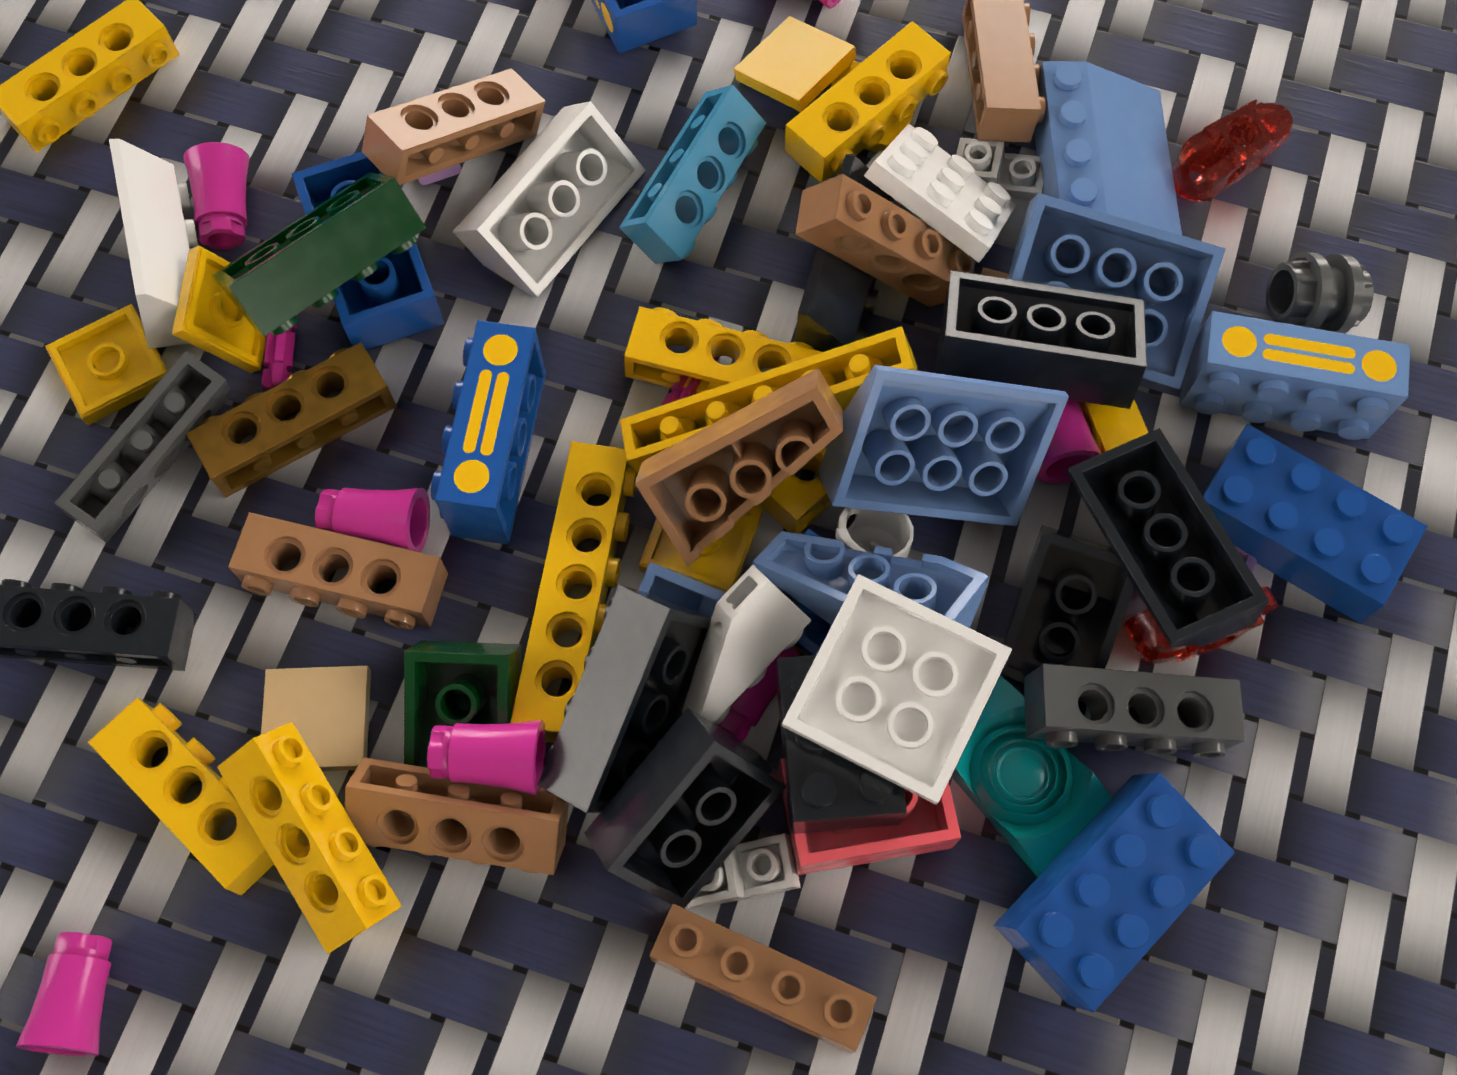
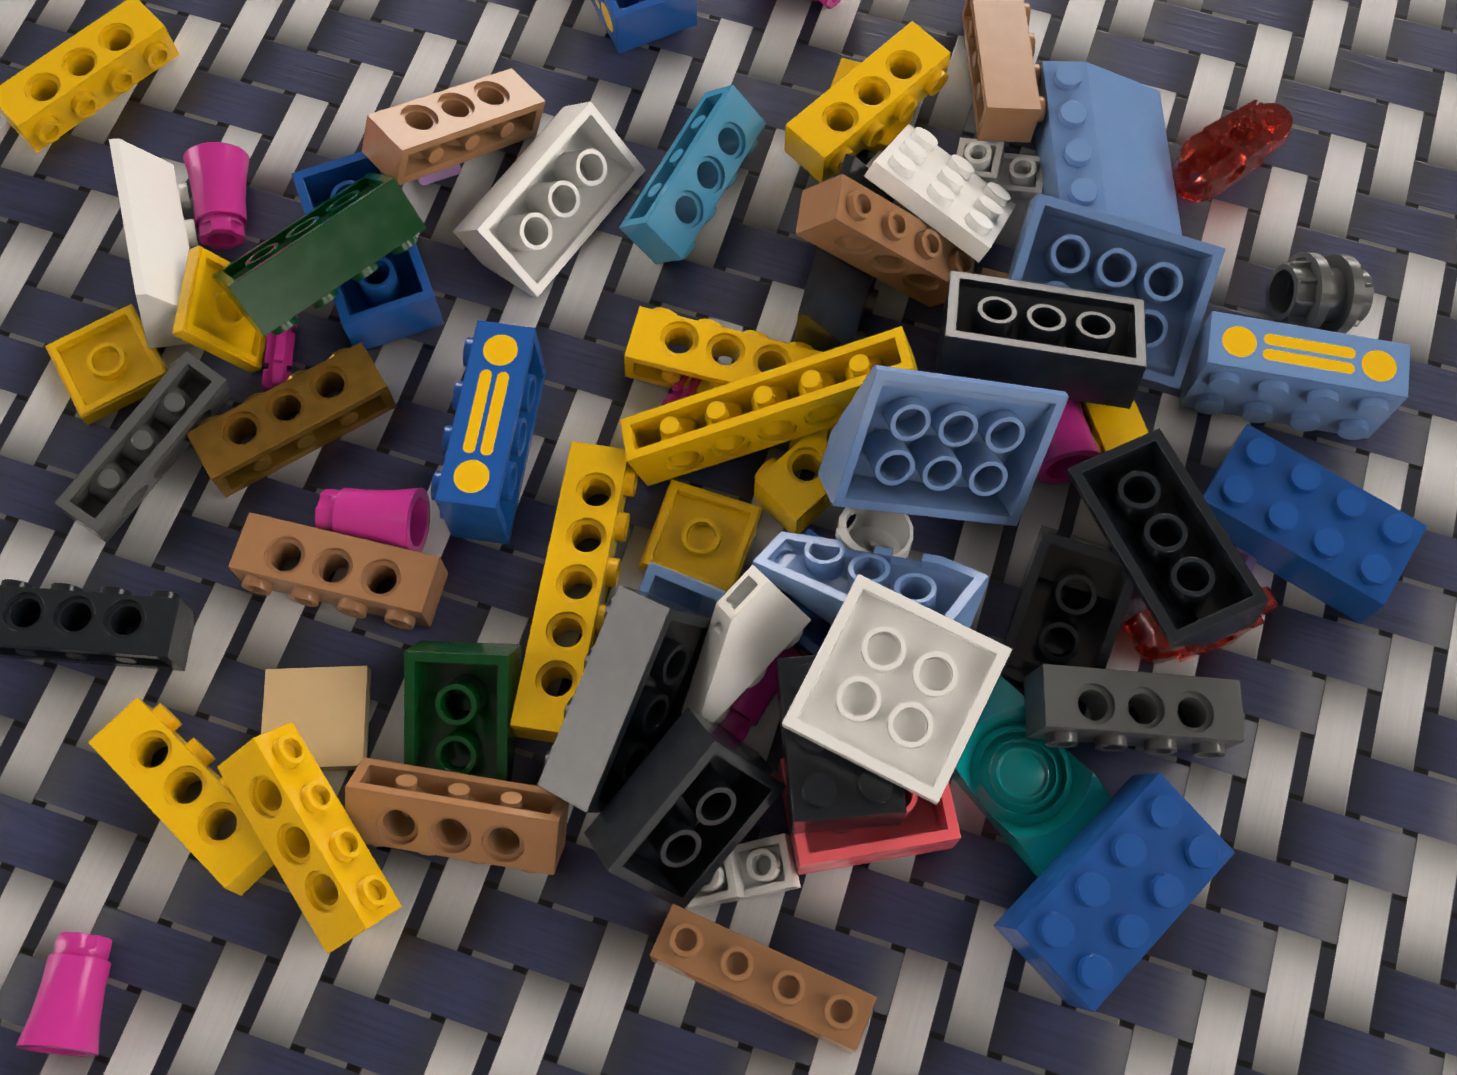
(489, 754): dark pink plant -> none
(737, 462): medium nougat wedge -> none
(795, 63): yellow tile -> none

